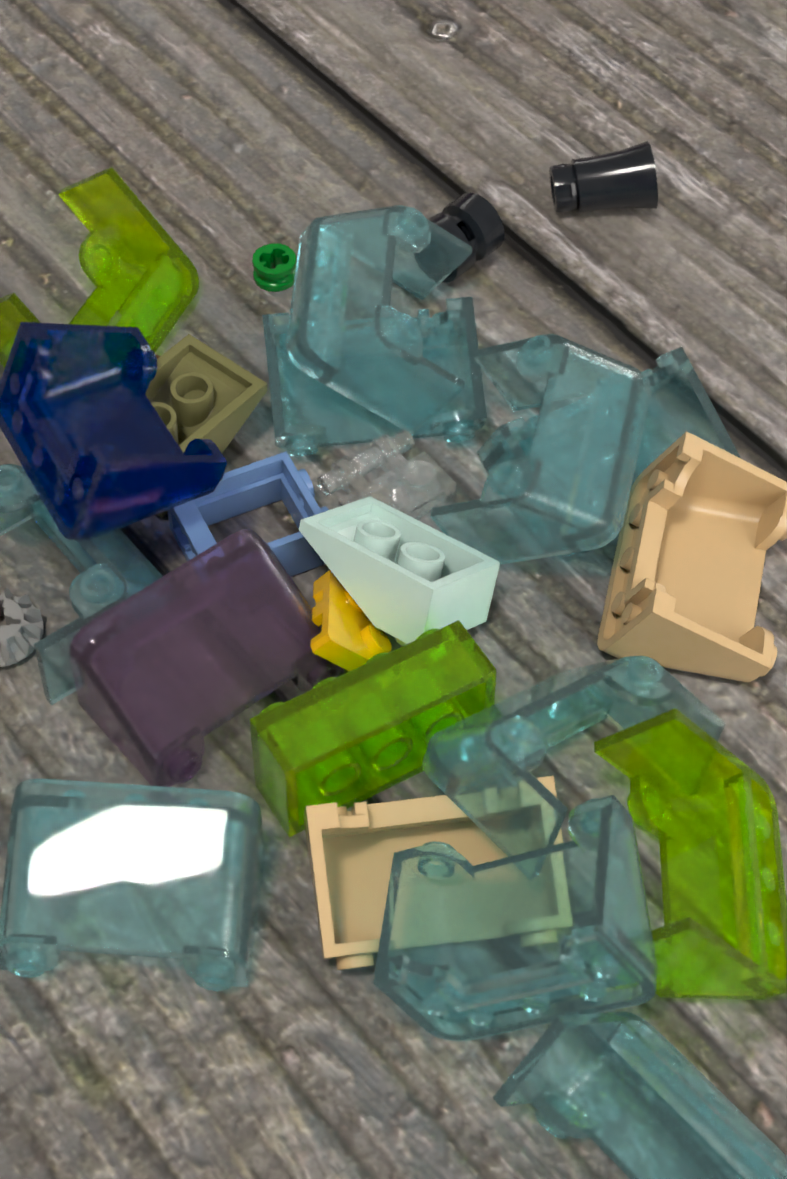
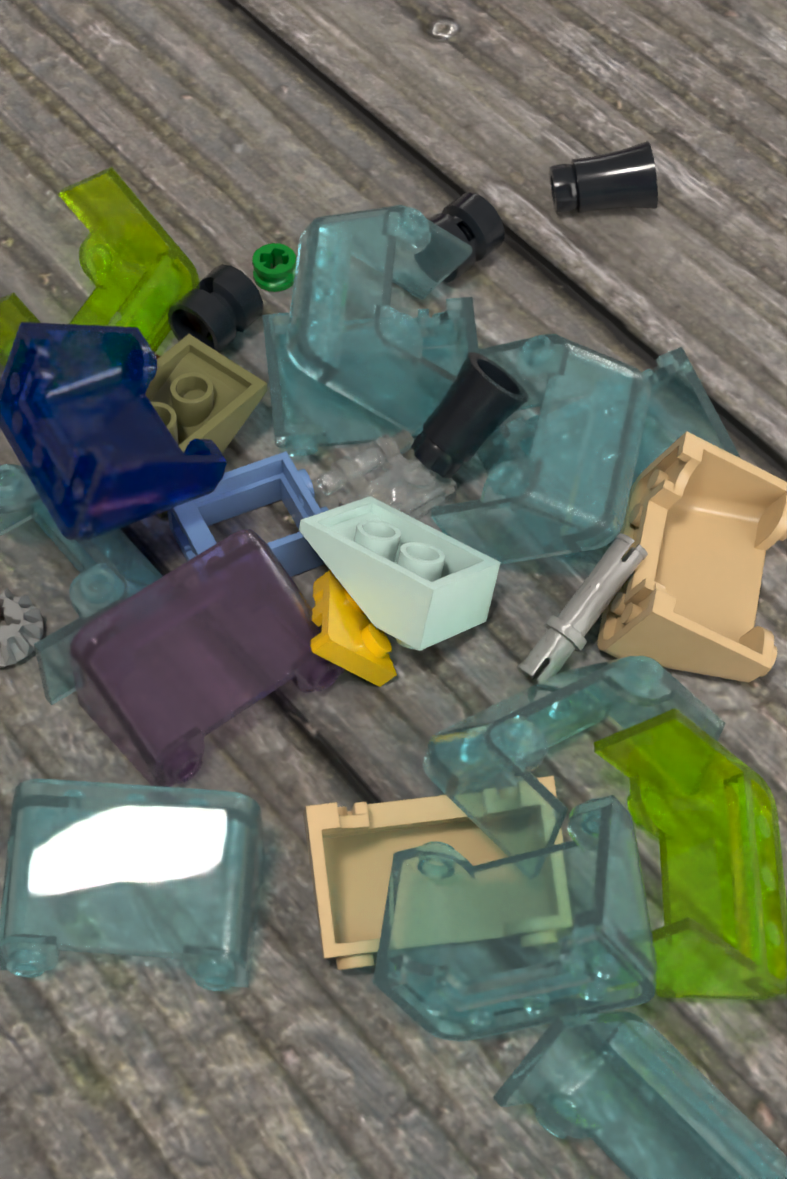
(217, 308): none -> black wheel
(368, 724): clear neon green brick -> none
(468, 415): none -> black plant
(568, 629): none -> light grey pin

